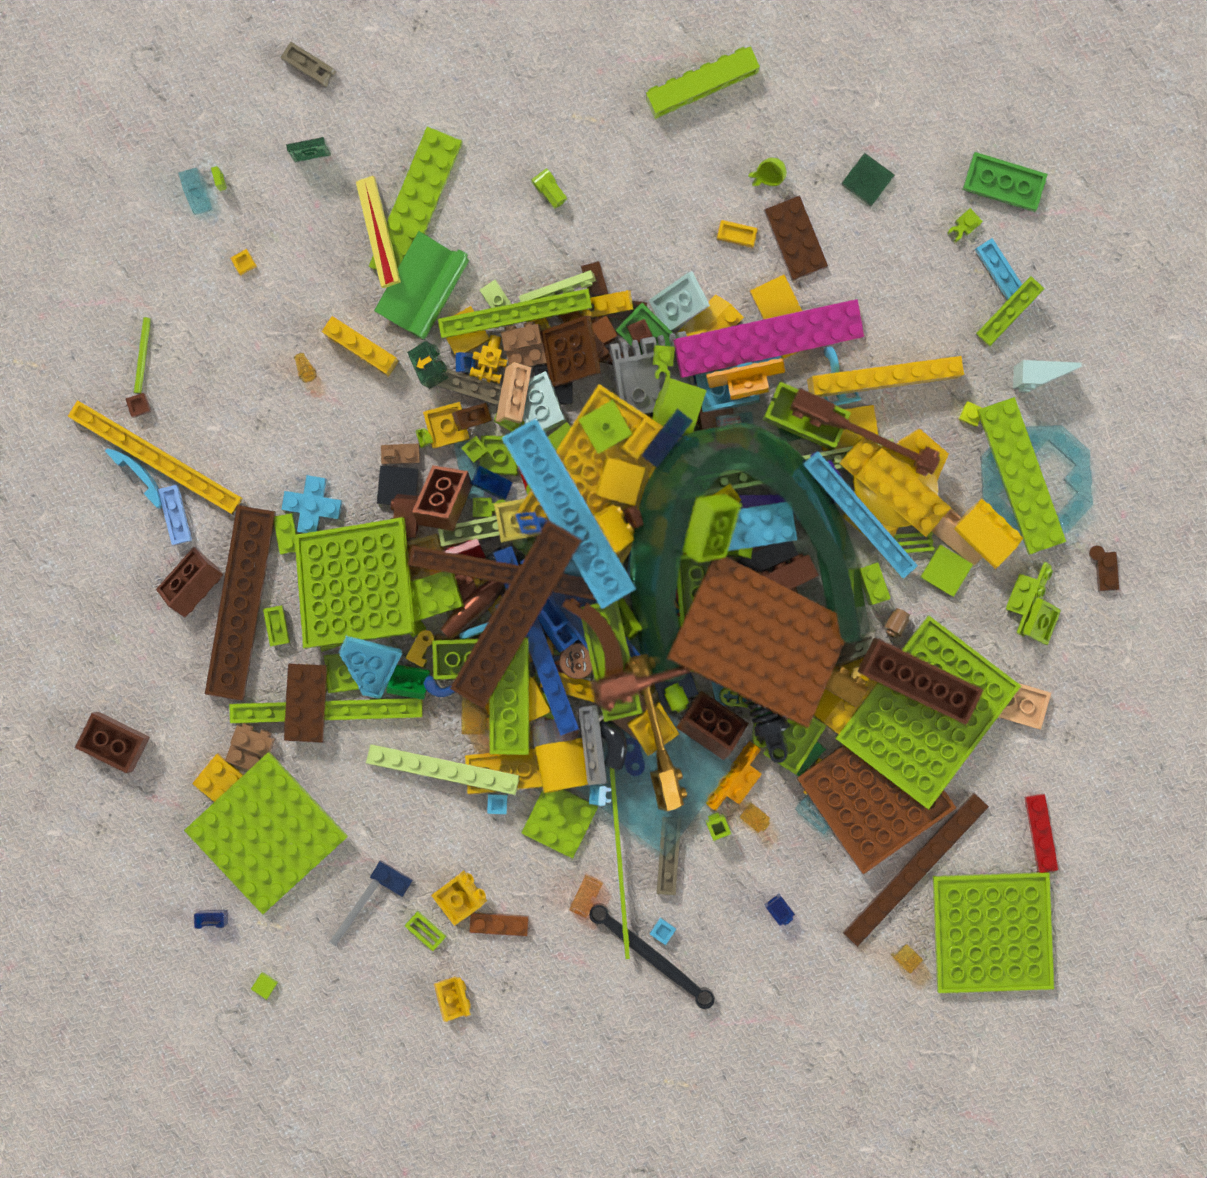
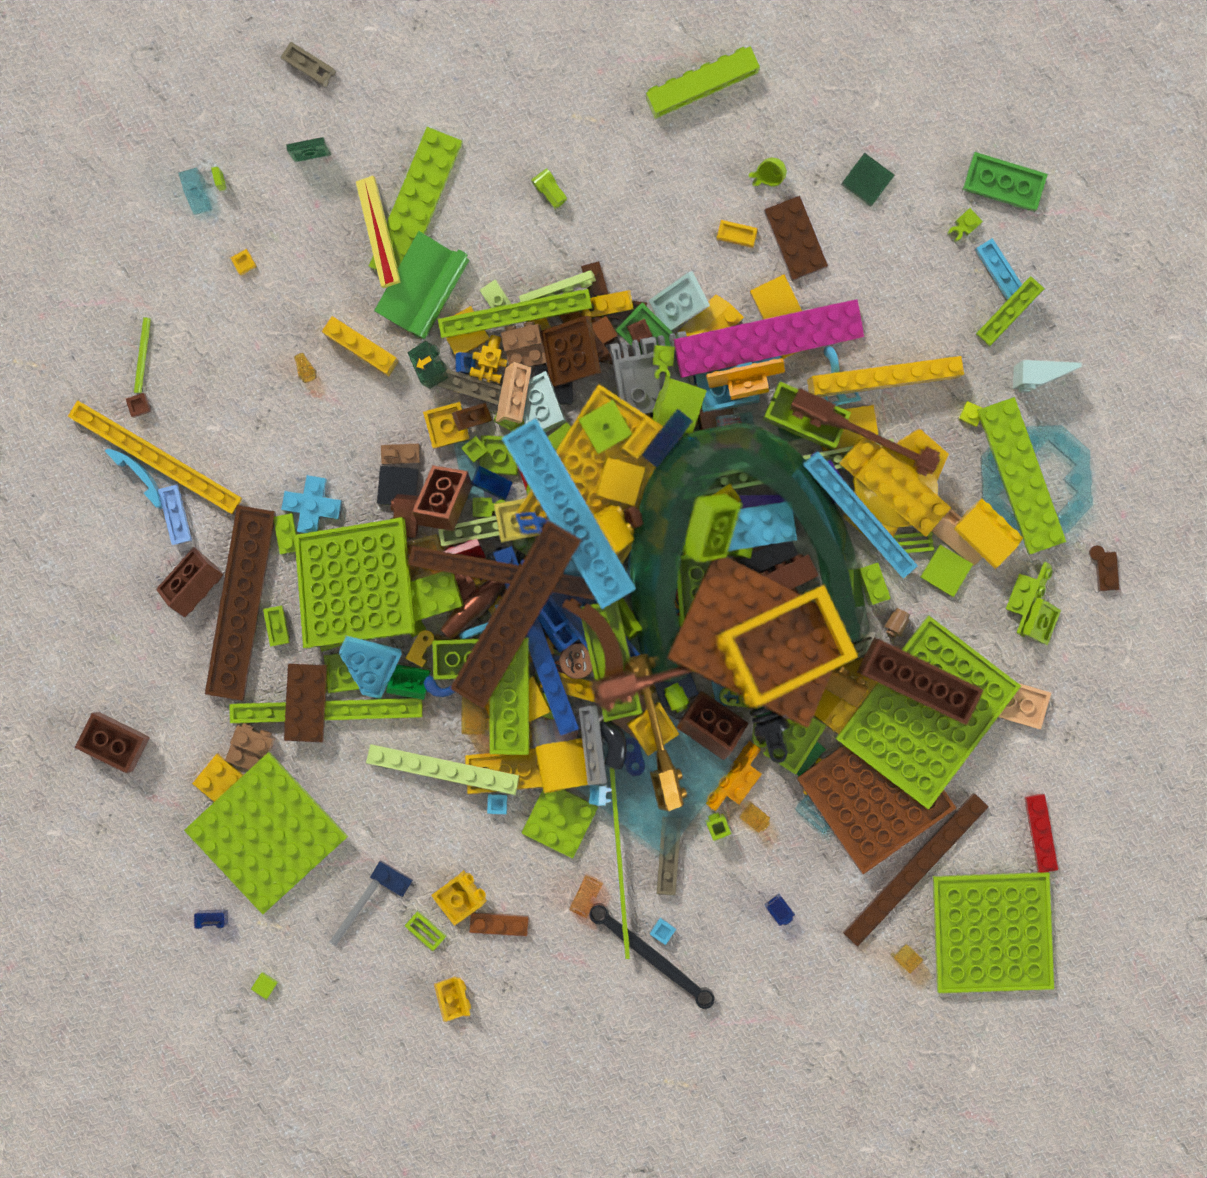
(424, 437): lime tile -> none
(736, 663): none -> yellow window

